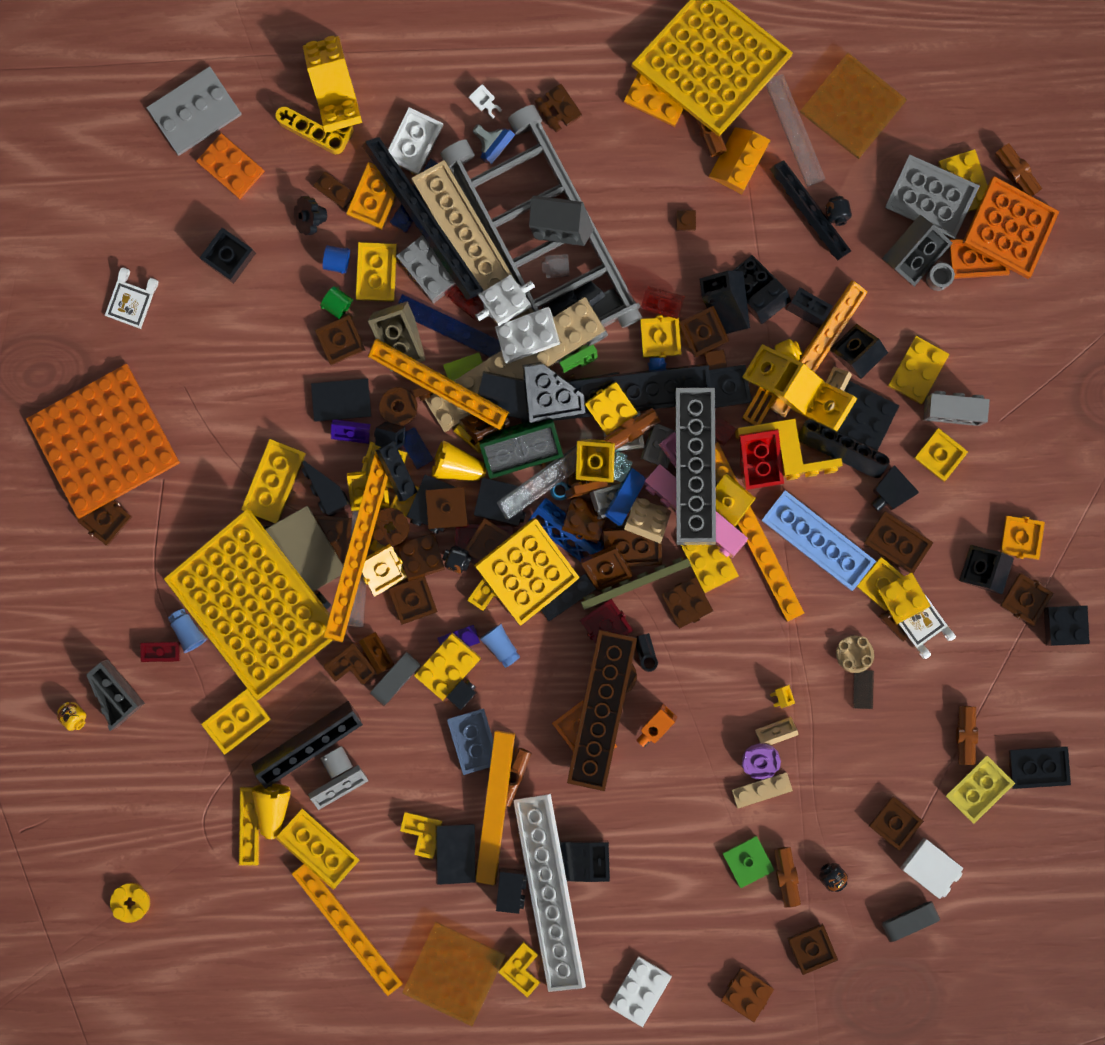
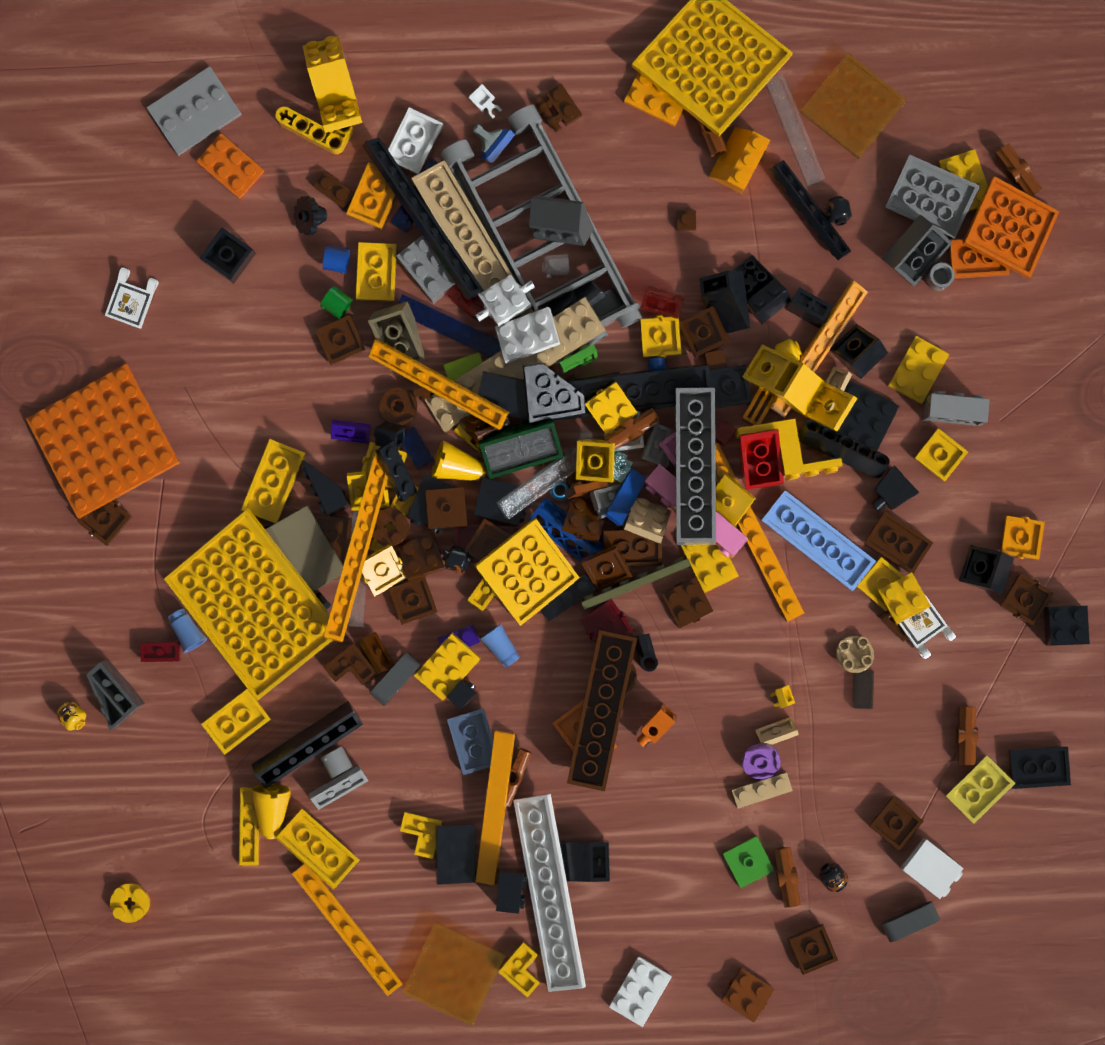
(341, 400): black tile -> none

